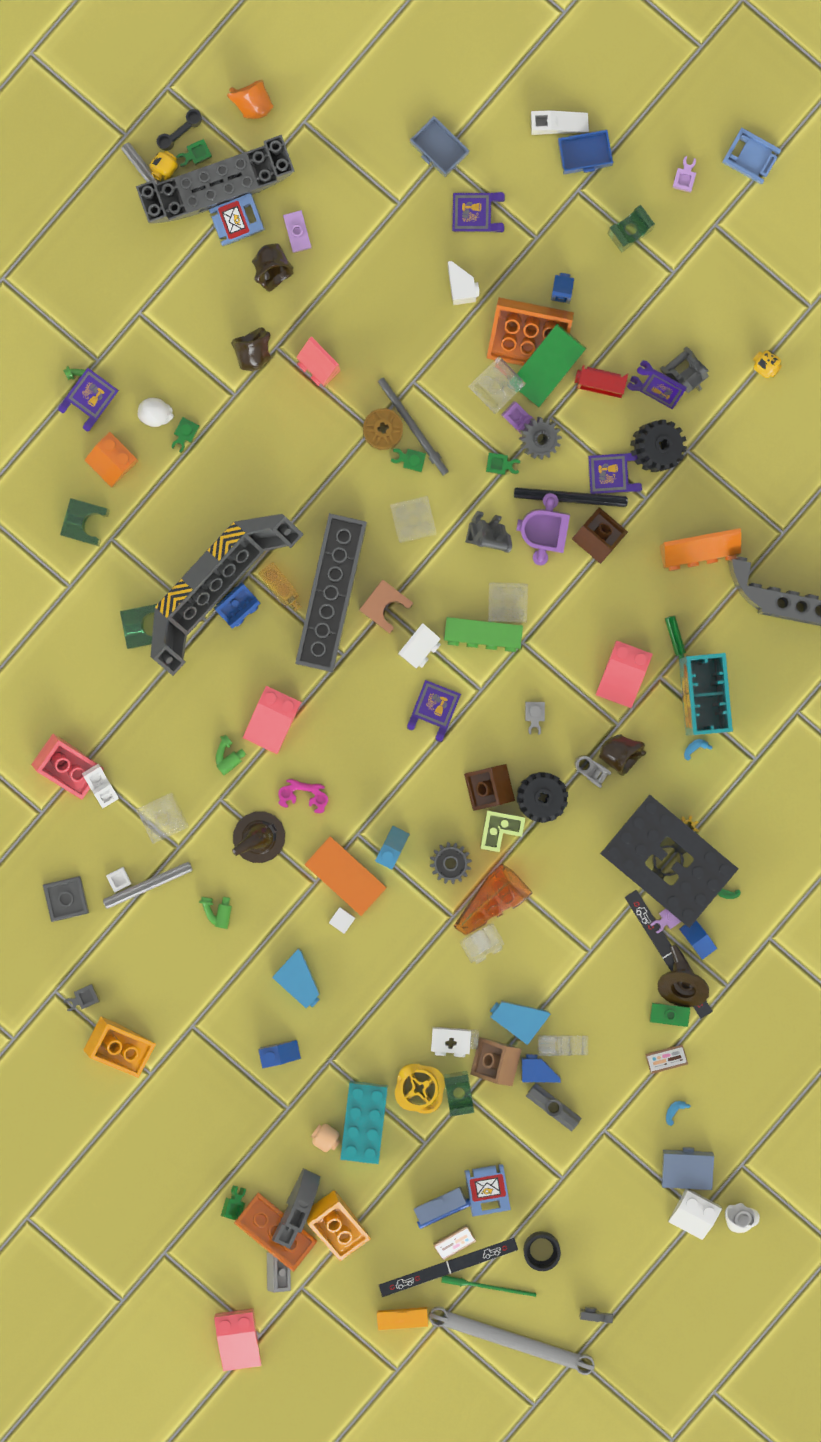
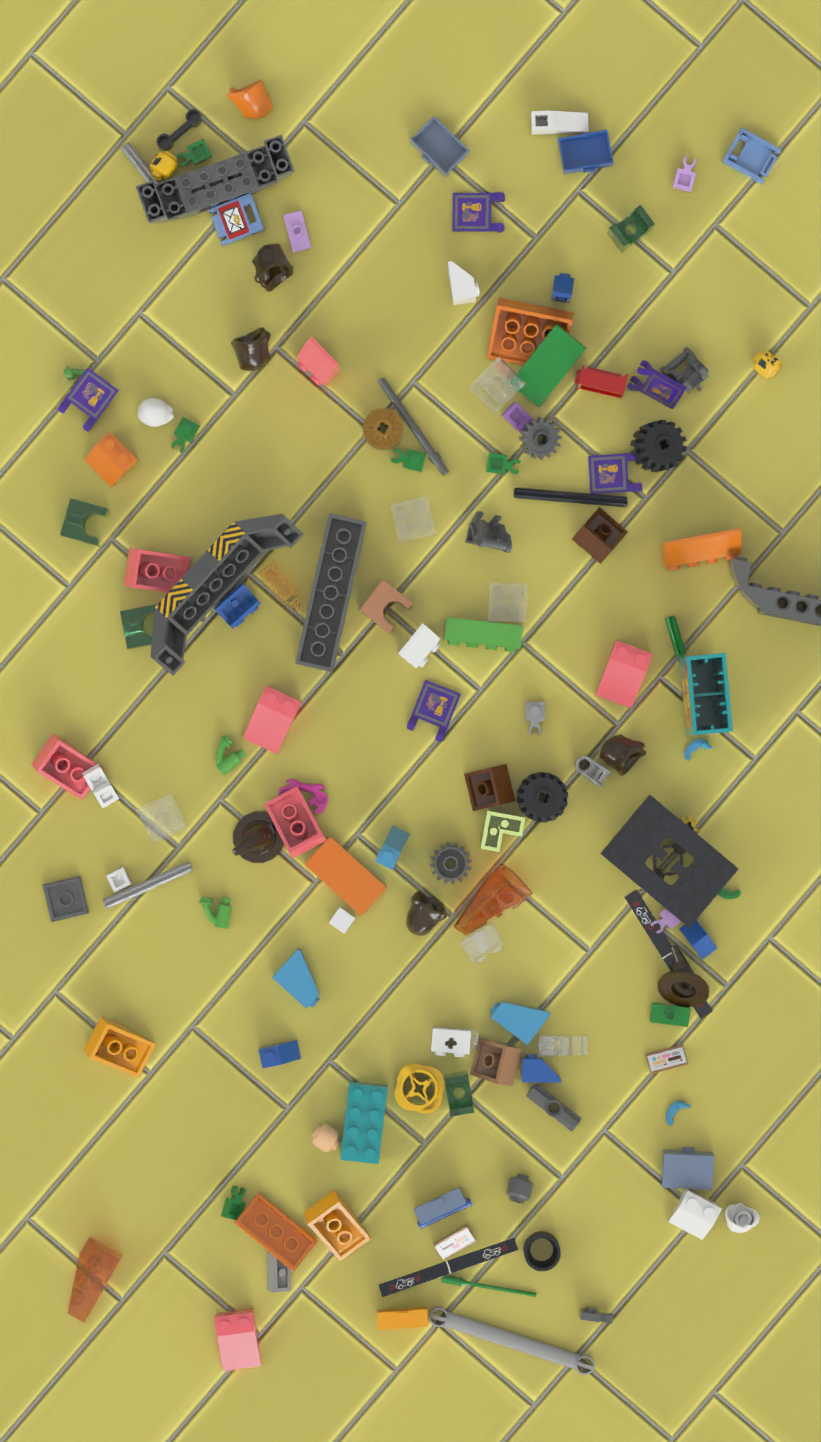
(84, 997): dark grey plate -> none
(92, 1273): none -> clear orange wedge
(154, 570): none -> coral slope
(294, 822): none -> coral slope
(298, 1208): dark grey slope -> none
(422, 918): none -> dark brown piece
(487, 1187): container -> none
(519, 1188): none -> dark grey head
(545, 529): medium lavender piece -> none

